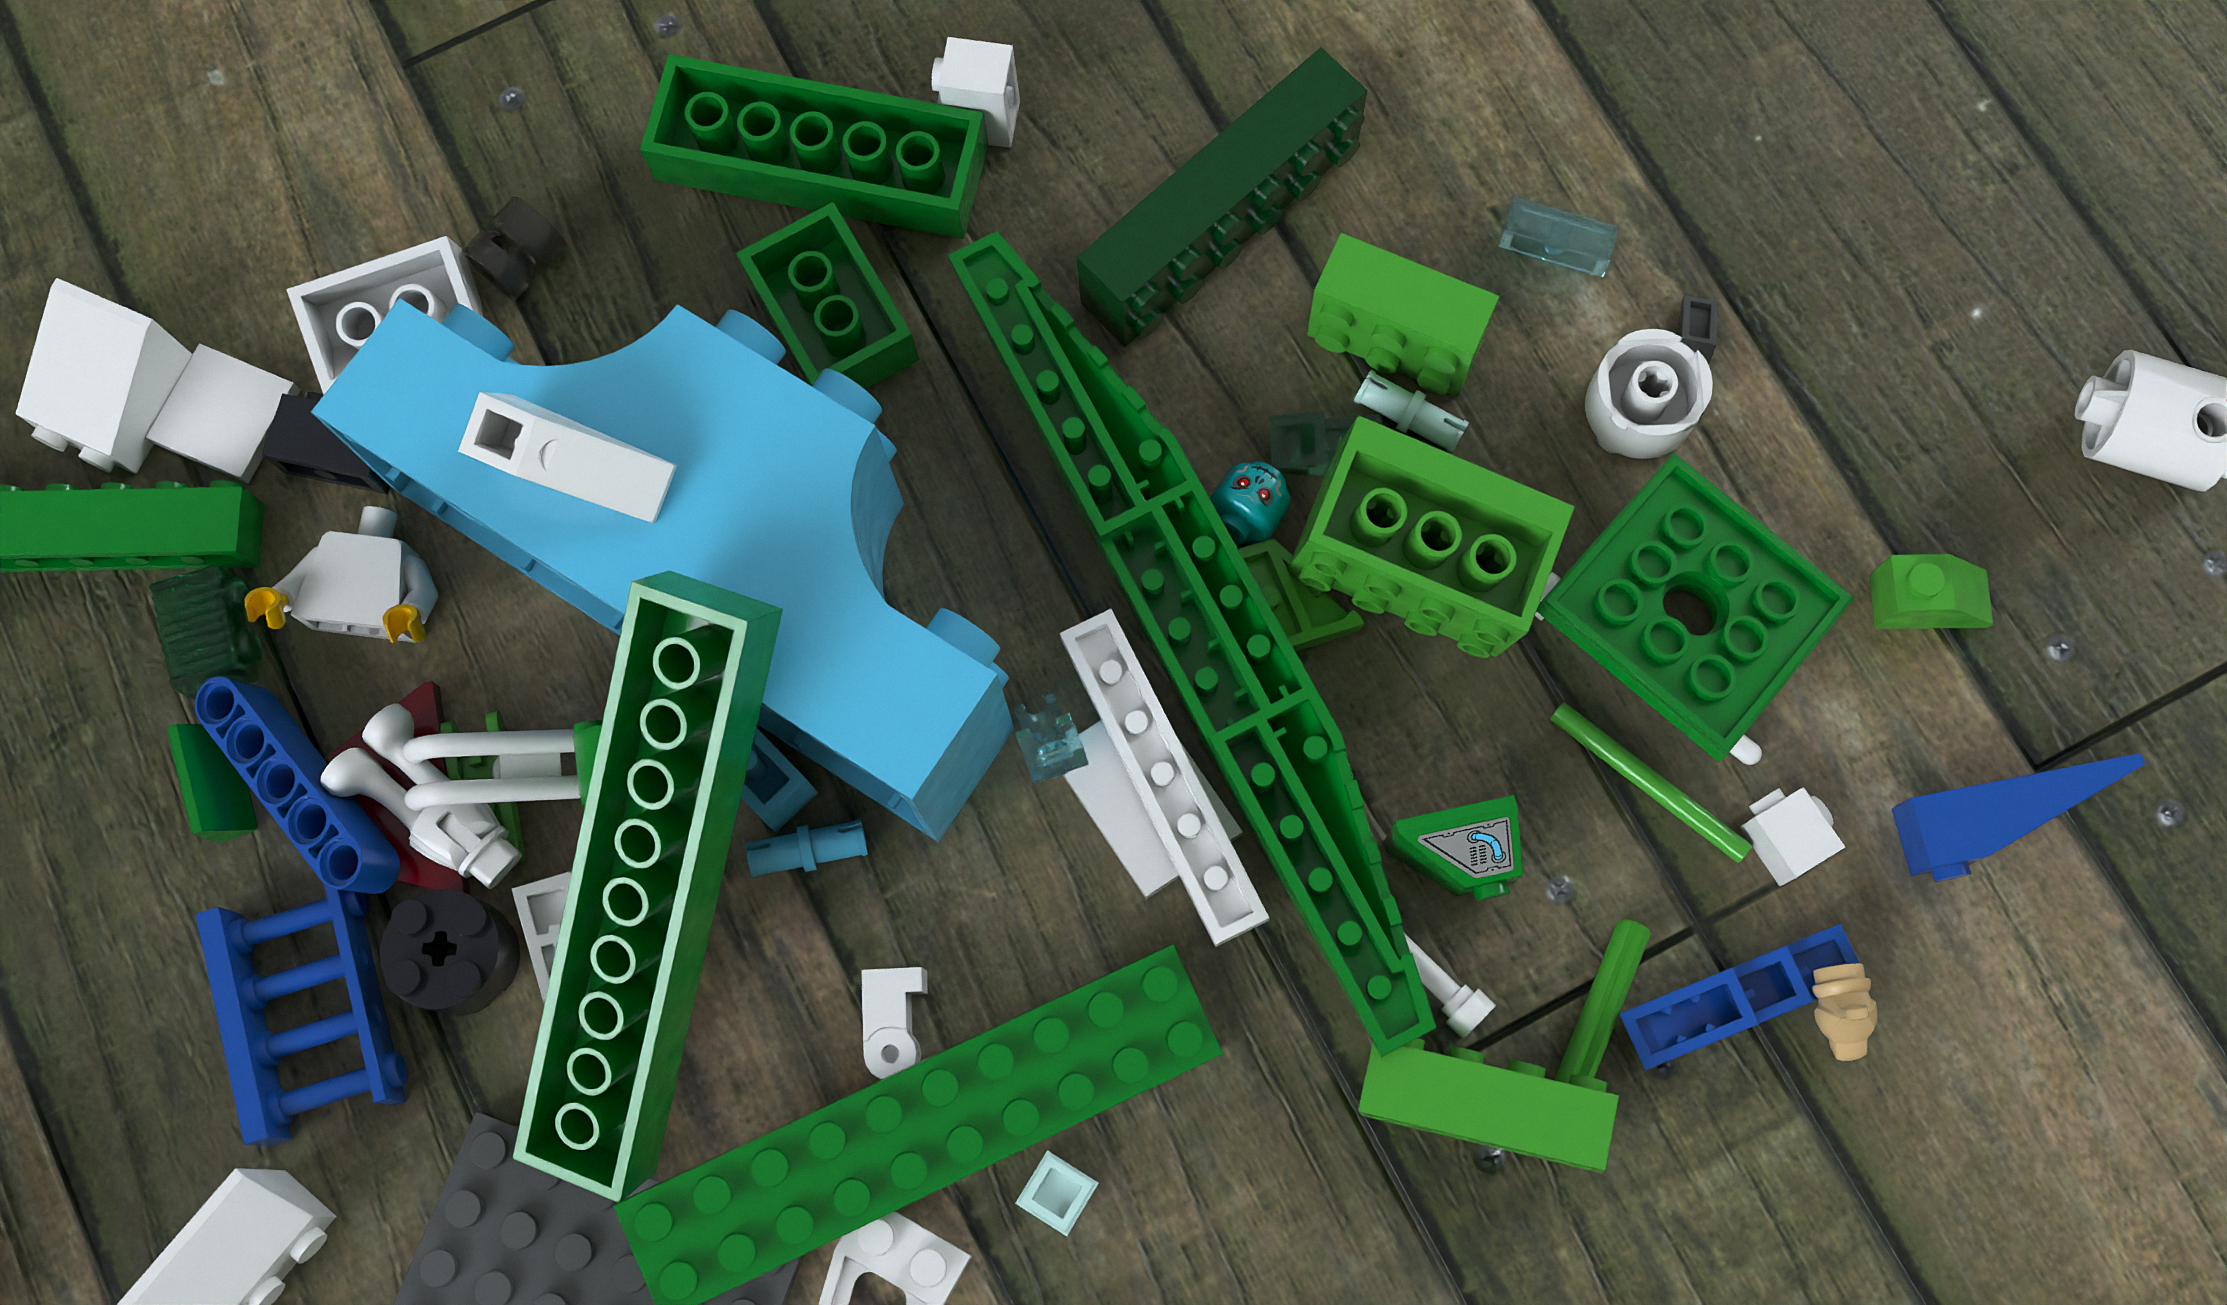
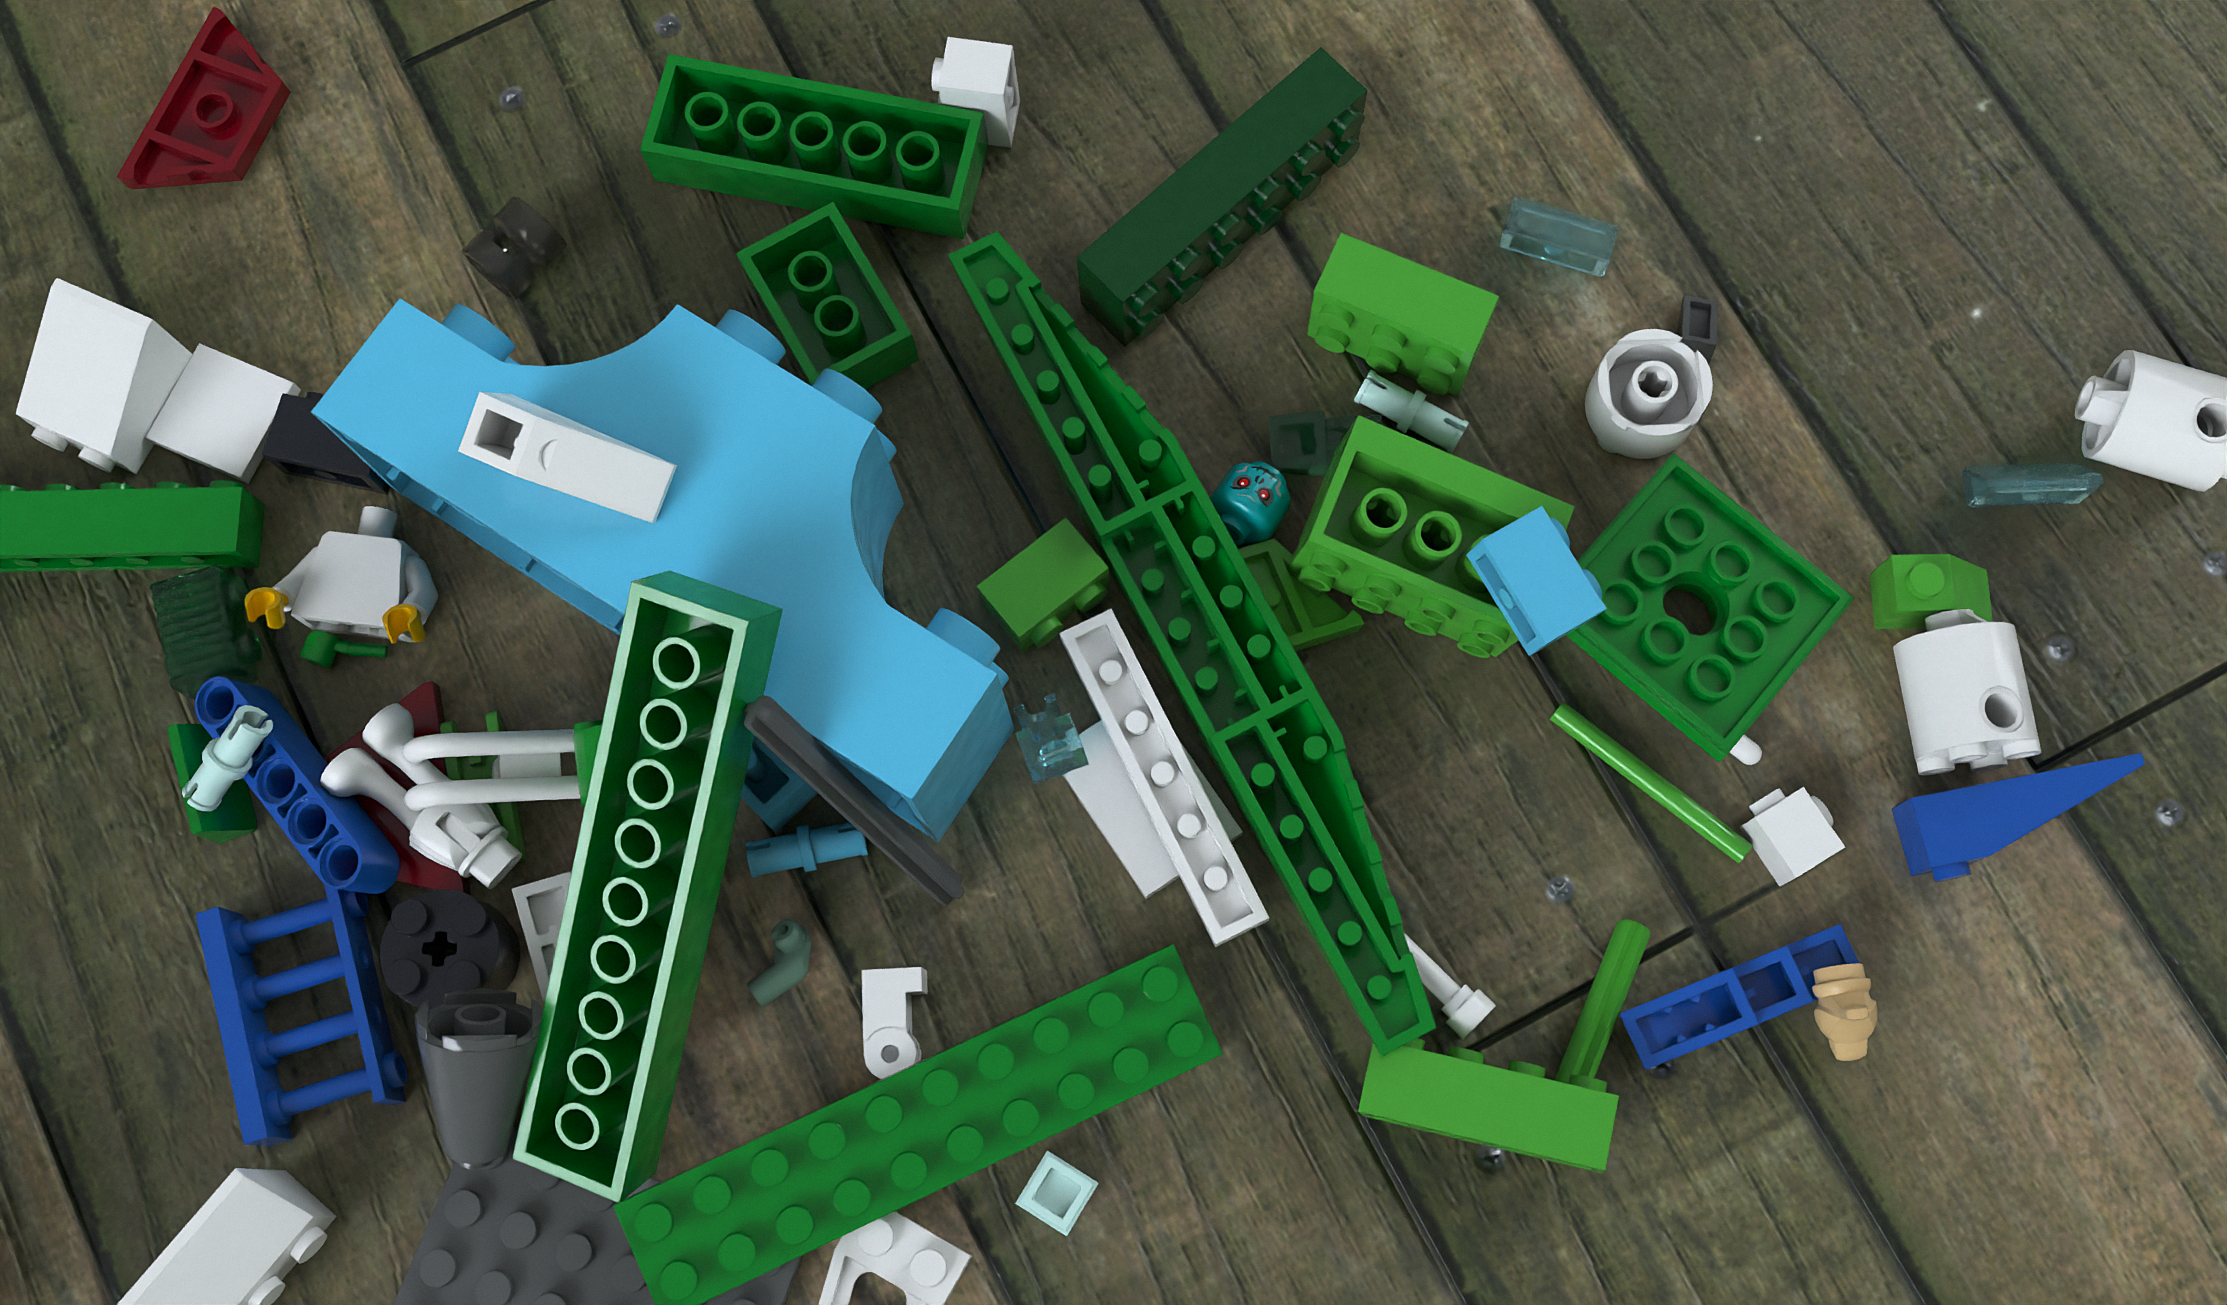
(209, 114): none -> dark red wing
(227, 758): none -> light aqua pin
(323, 647): none -> green hand
(347, 306): white slope -> none
(477, 1068): none -> dark grey cone
(789, 962): none -> sand green arm
(851, 798): none -> dark grey axle
(1045, 586): none -> bright green brick
(1463, 847): green slope -> none
(1537, 580): none -> medium azure brick
(1965, 694): none -> white cylinder
(2029, 484): none -> clear light blue slope

